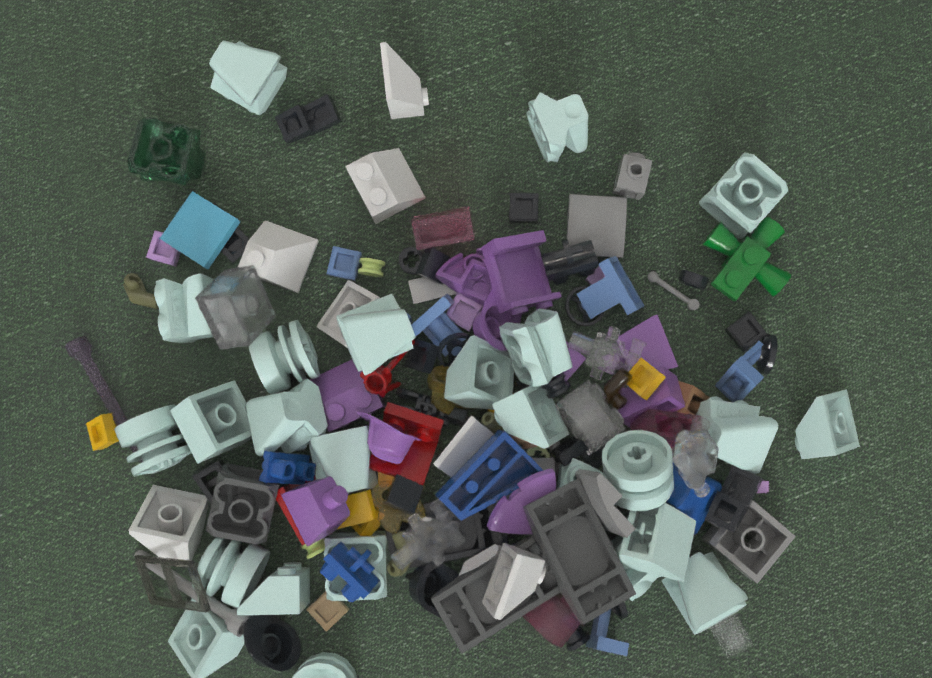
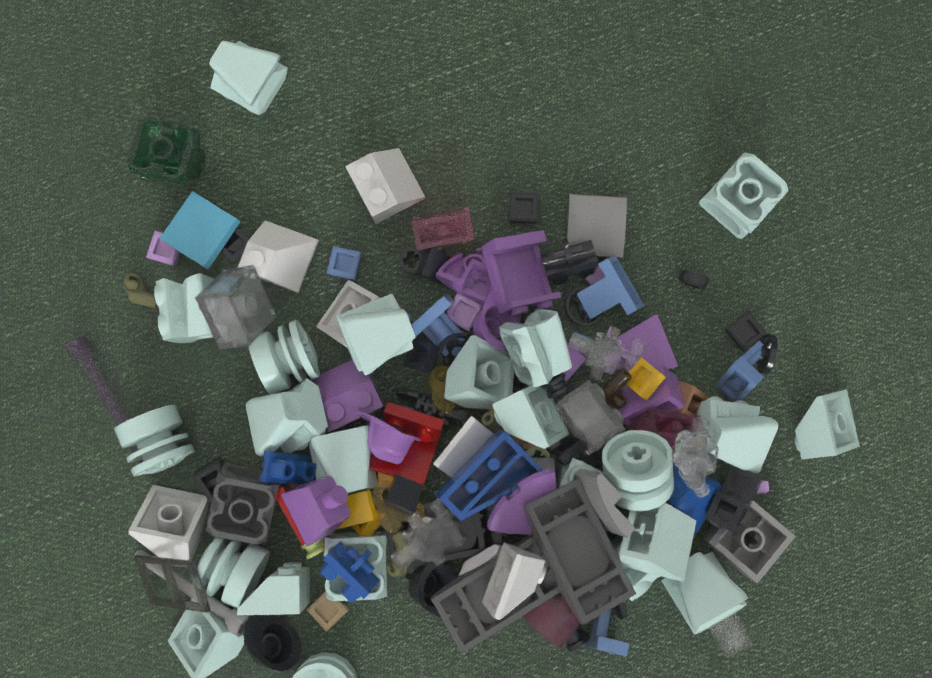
(102, 431): yellow plate -> none
(213, 421): light aqua brick -> none
(308, 119): black slope -> none
(371, 267): yellowish green bush -> none
(379, 379): red plant -> none
(402, 86): white slope -> none
(426, 290): white sticker -> none
(558, 125): light aqua piece -> none
(632, 176): light grey brick -> none
(692, 304): light grey hinge -> none
(747, 259): green brick -> none

